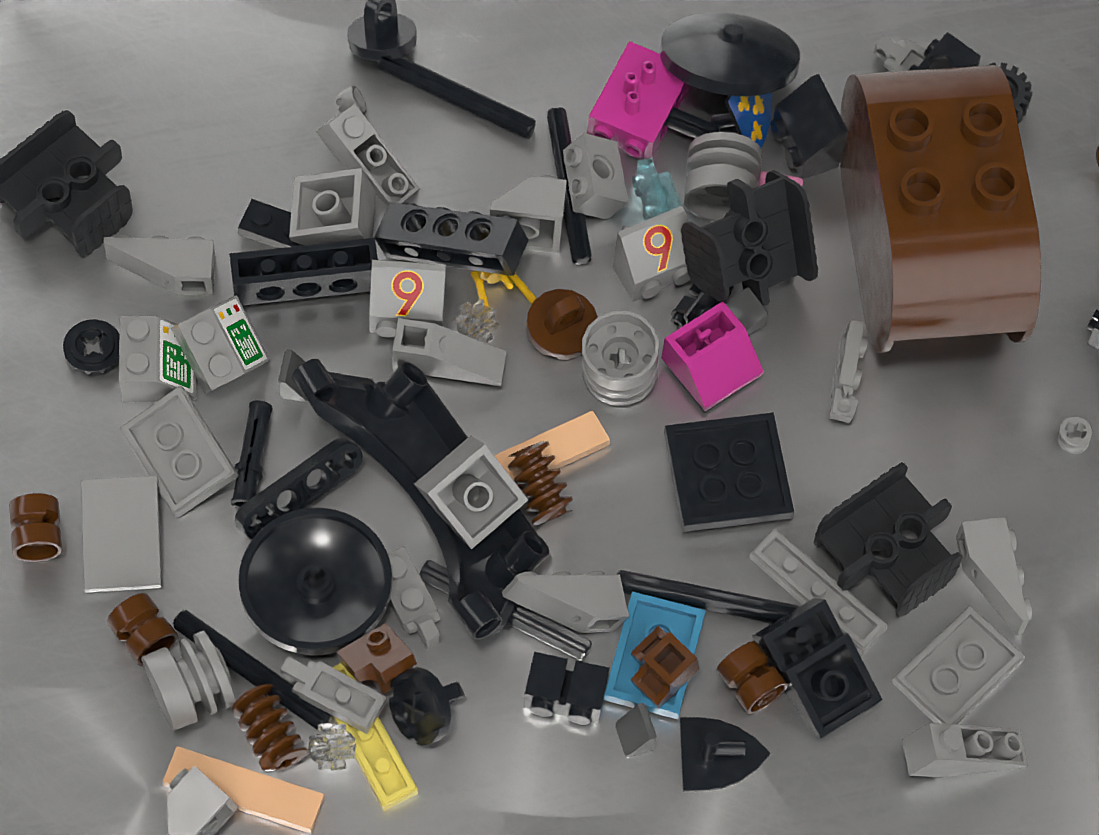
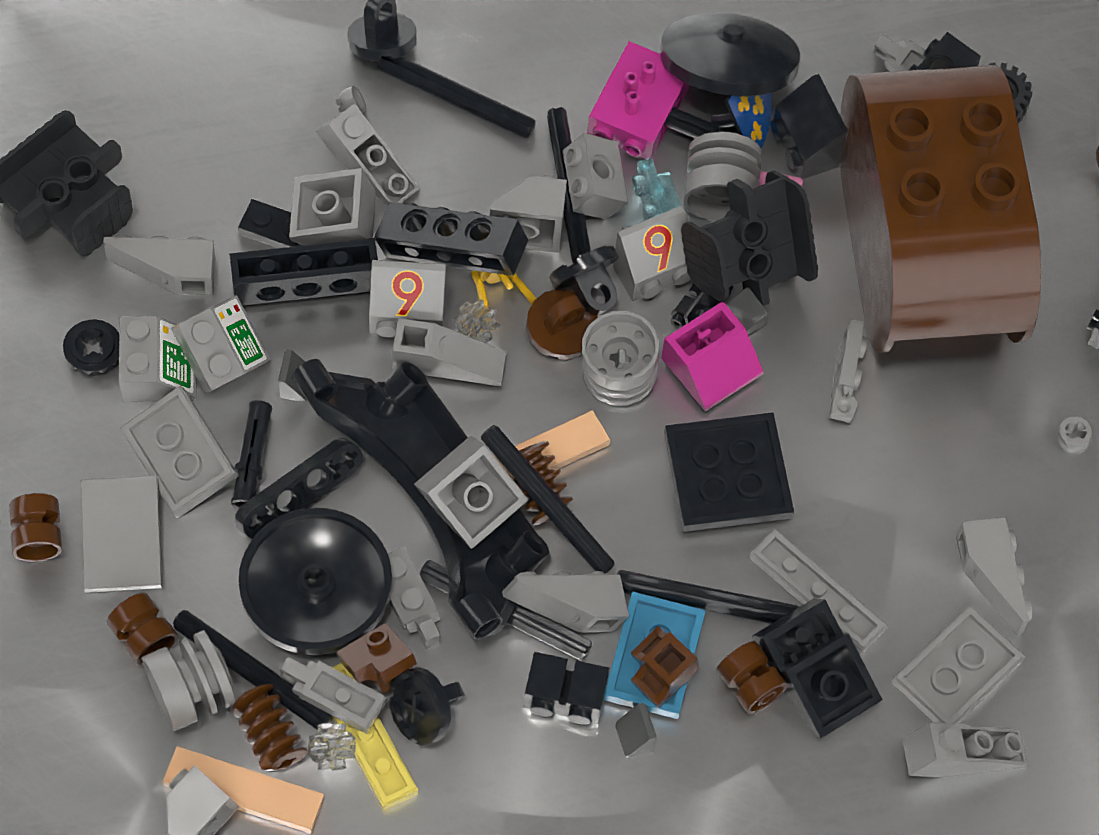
(547, 499): none -> black axle
(588, 273): none -> black tile
(717, 754): black shield -> none
(874, 522): black piece -> none

